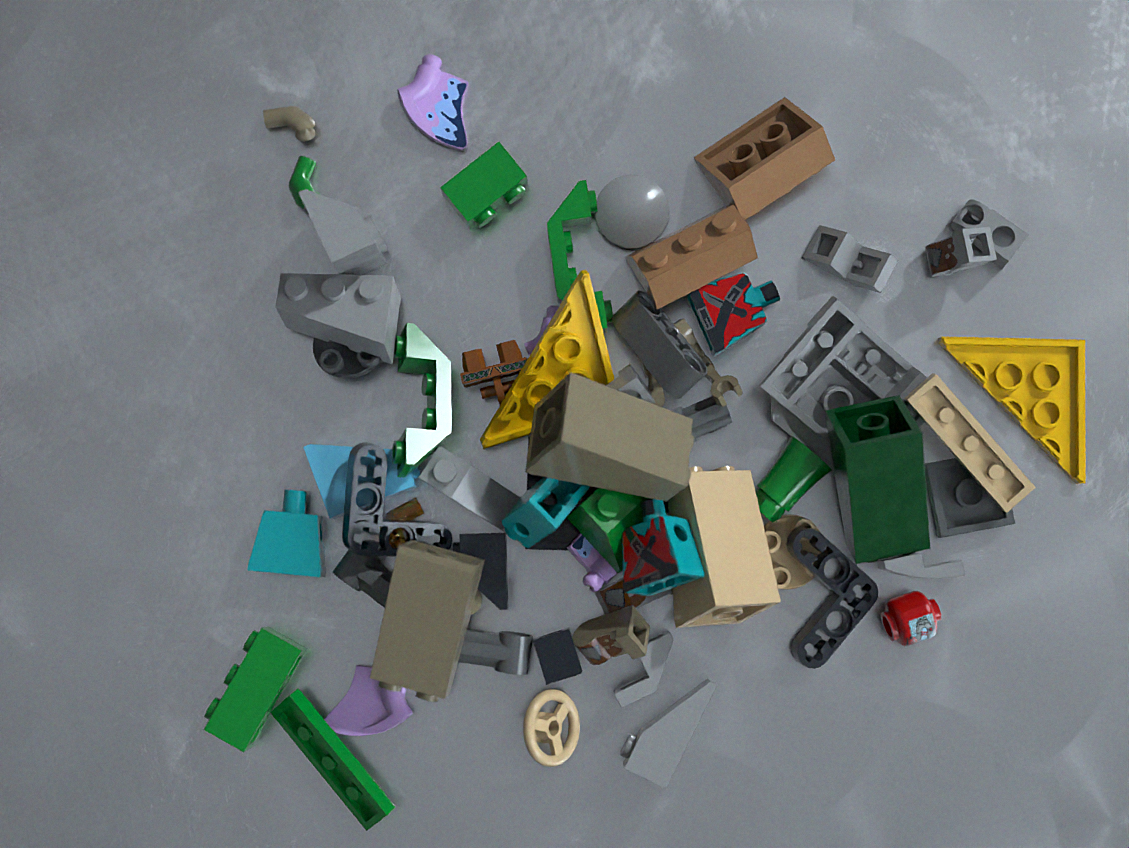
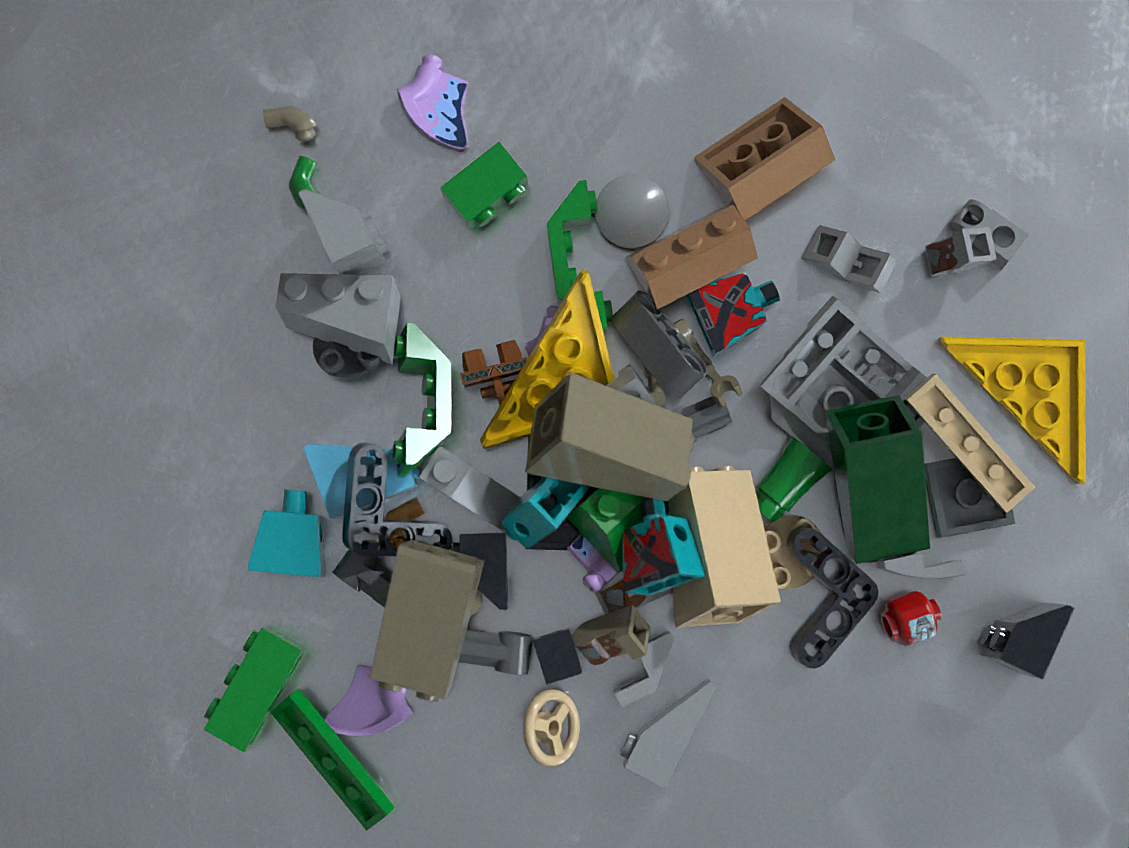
(1027, 638): none -> black slope

